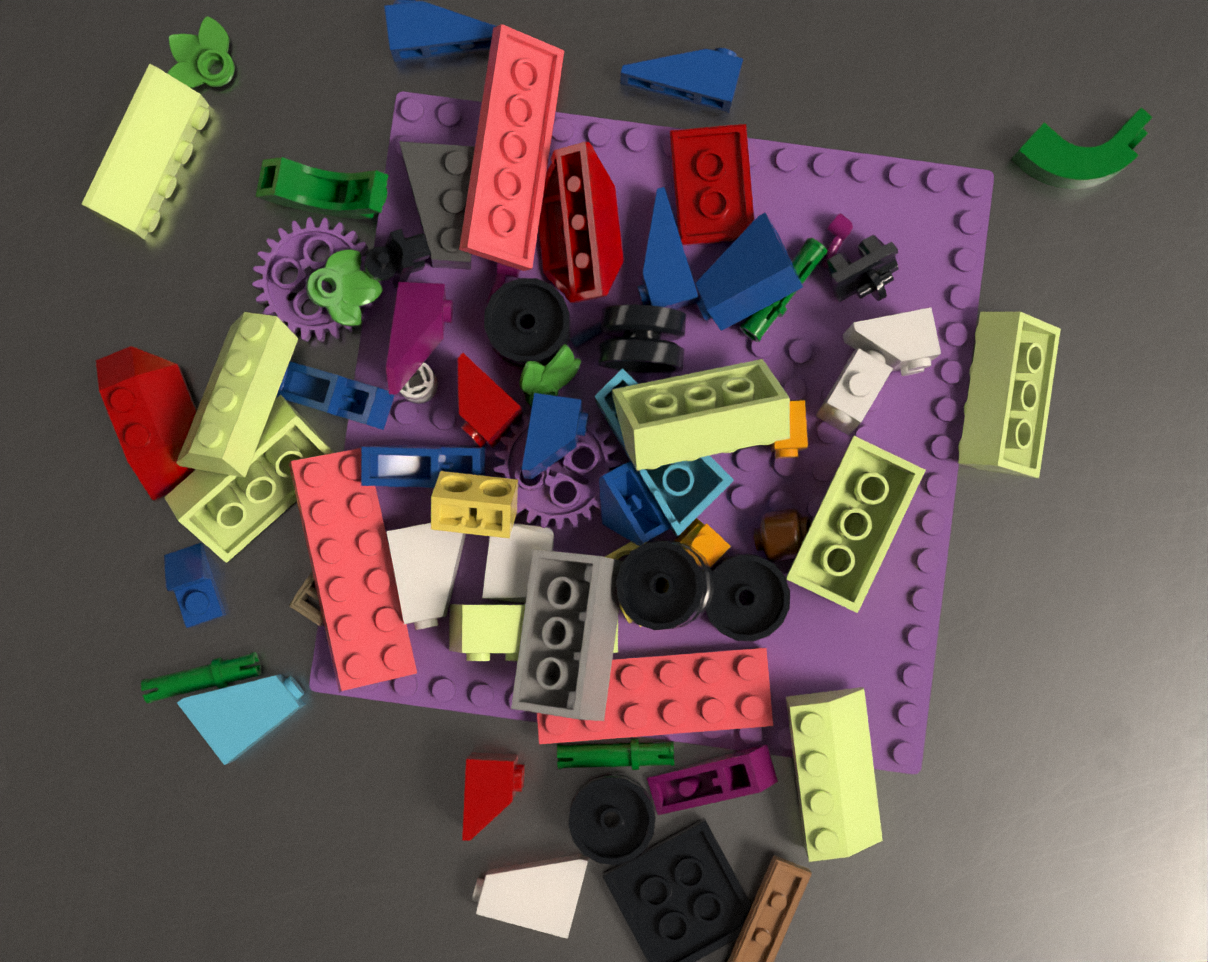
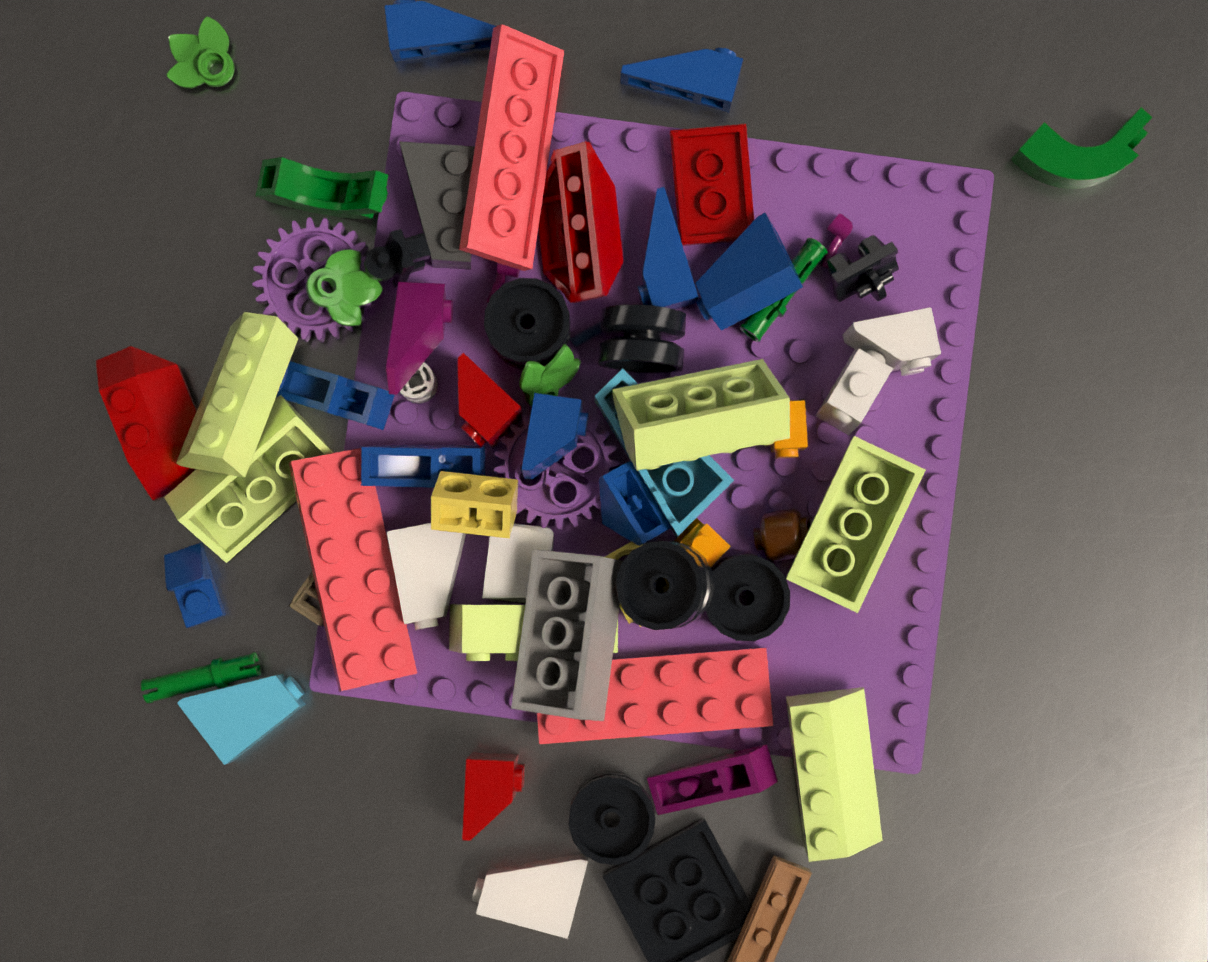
(147, 153): yellowish green slope -> none
(616, 755): green pin -> none
(1009, 394): yellowish green slope -> none

